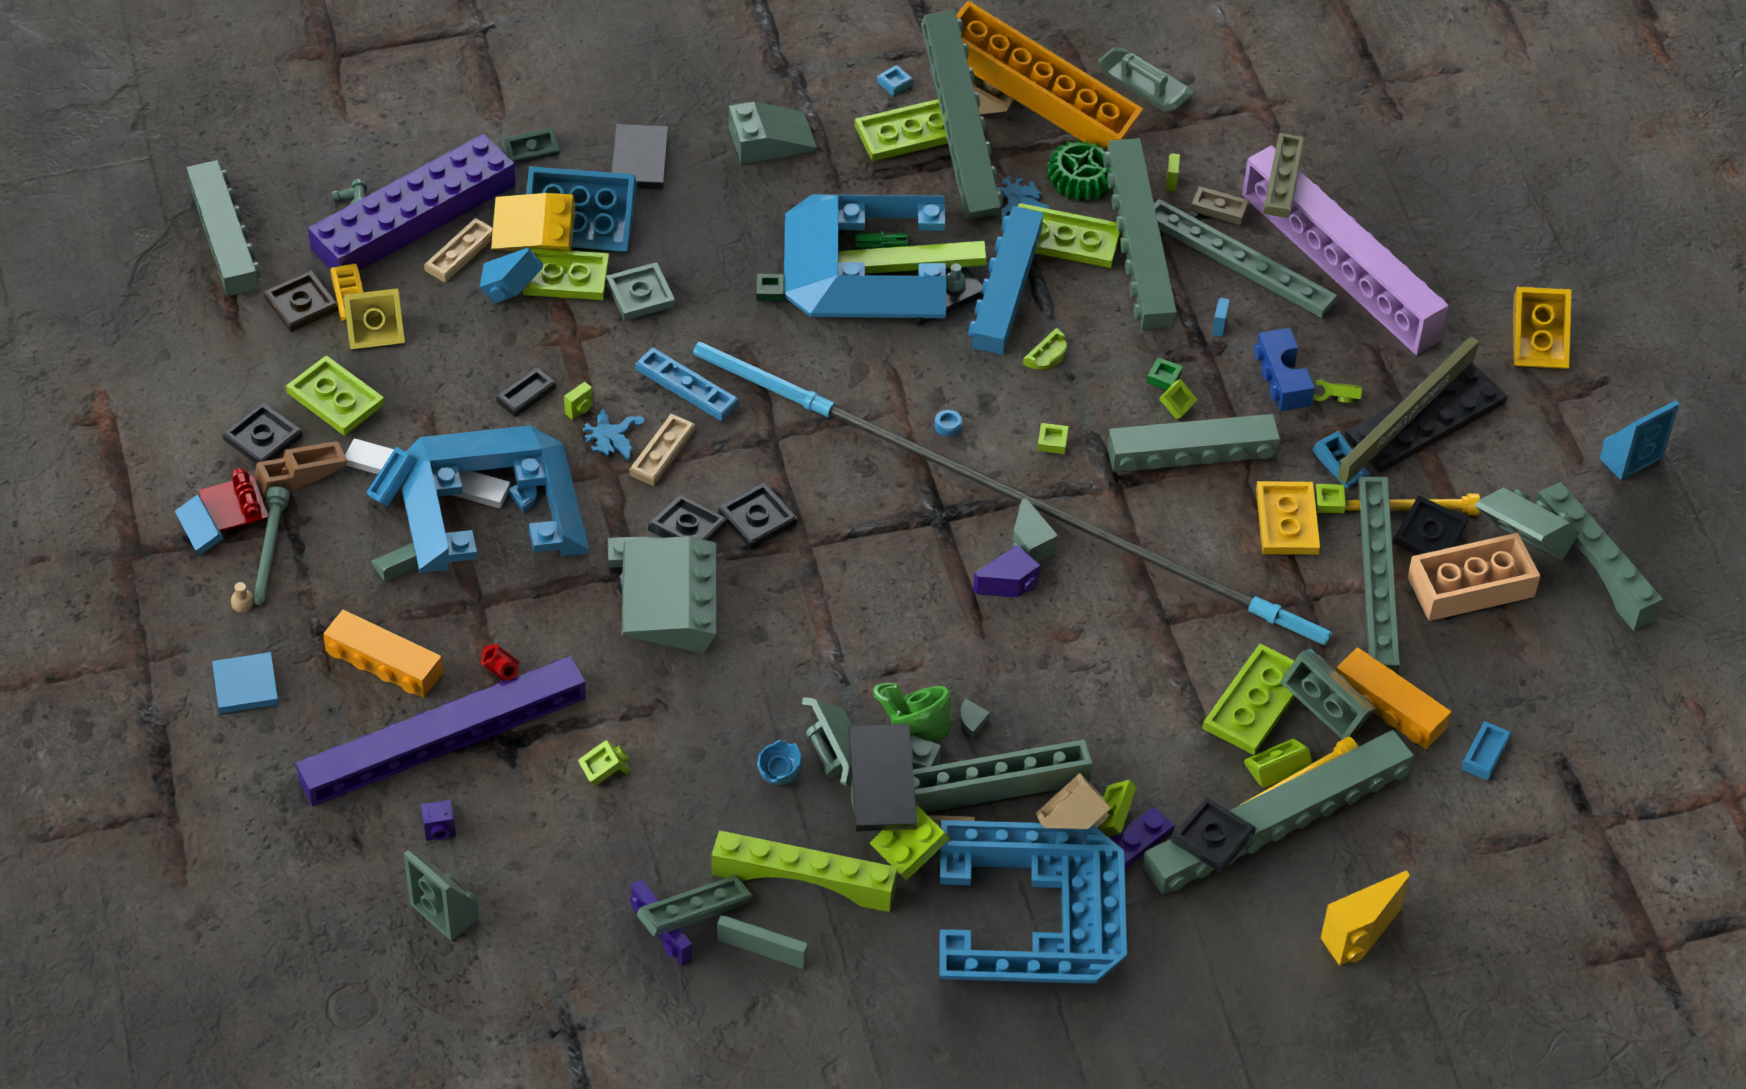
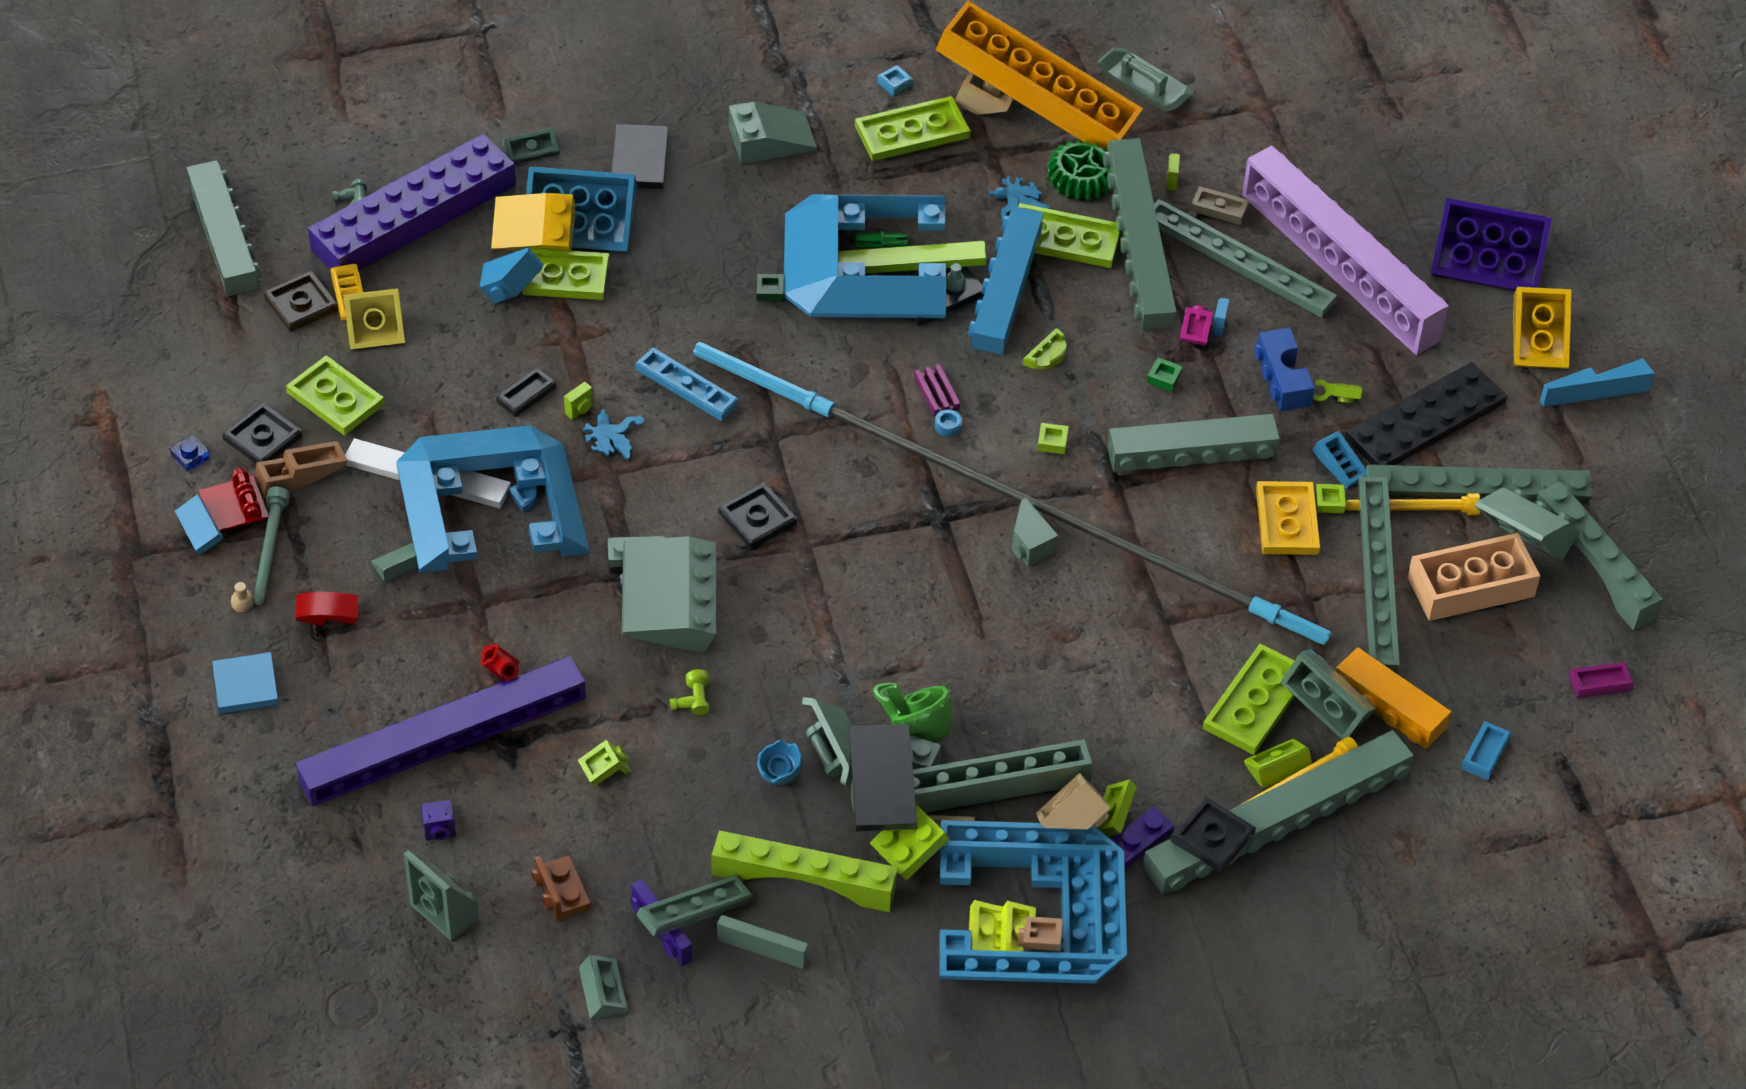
(189, 452): none -> clear blue plate
(319, 606): none -> red slope
(383, 654): light orange brick -> none
(391, 476): dark azure tile -> none
(459, 250): tan tile -> none
(561, 887): none -> dark orange bracket
(602, 987): none -> sand green slope
(640, 291): sand green plate -> none
(662, 449): tan tile -> none
(685, 519): black tile -> none
(696, 680): none -> lime piece
(931, 374): none -> magenta tile
(961, 115): sand green brick -> none
(972, 717): sand green tile -> none
(997, 926): none -> neon yellow slope
(1008, 575): dark purple slope -> none
(1041, 934): none -> medium nougat bracket
(1178, 399): lime plate -> none
(1196, 325): none -> dark pink bracket
(1284, 175): olive tile -> none
(1361, 918): yellow slope -> none
(1407, 410): olive tile -> none
(1429, 528): black tile -> none
(1463, 480): none -> sand green plate
(1490, 245): none -> dark purple slope
(1586, 385): none -> dark azure slope
(1601, 680): none -> magenta tile
(1639, 442): dark azure slope -> none

